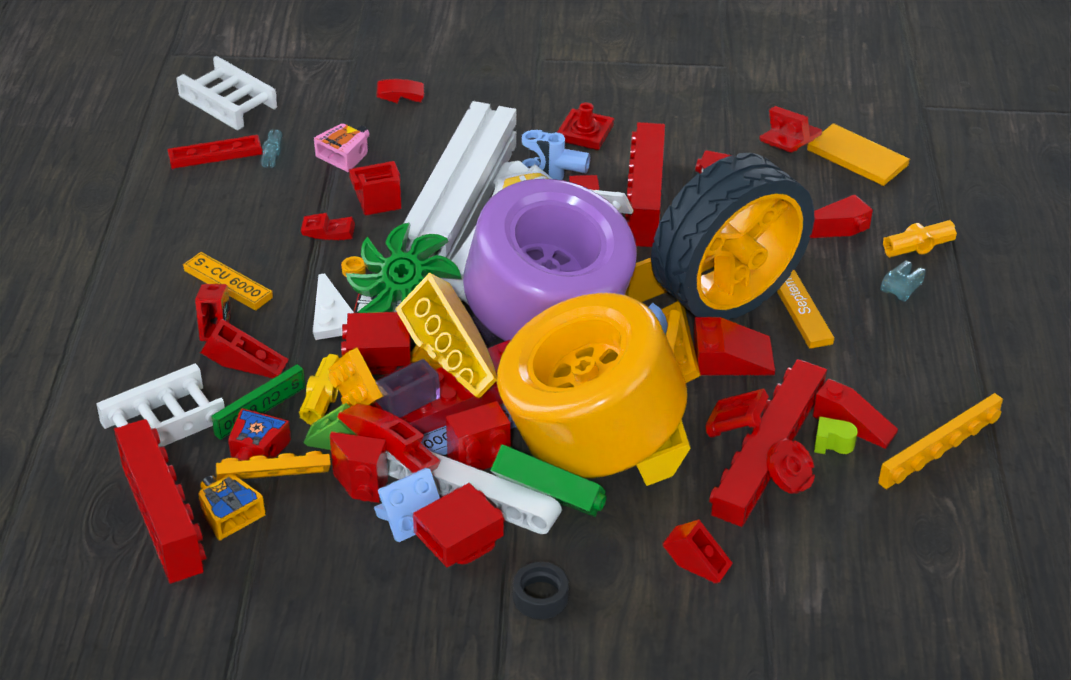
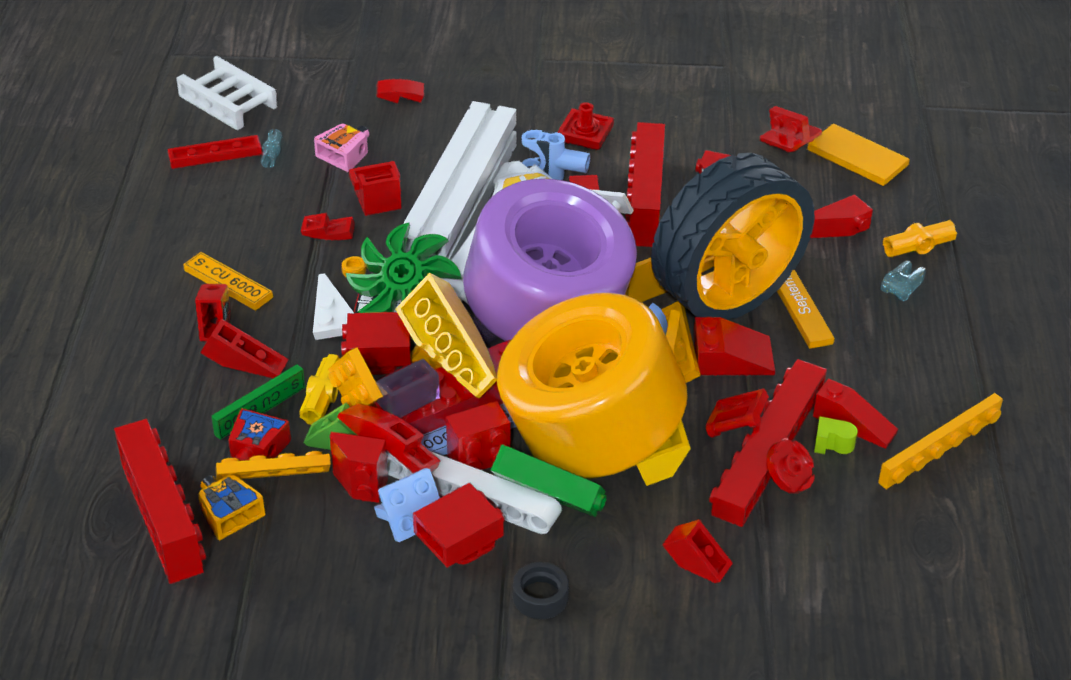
(160, 392): white fence -> none

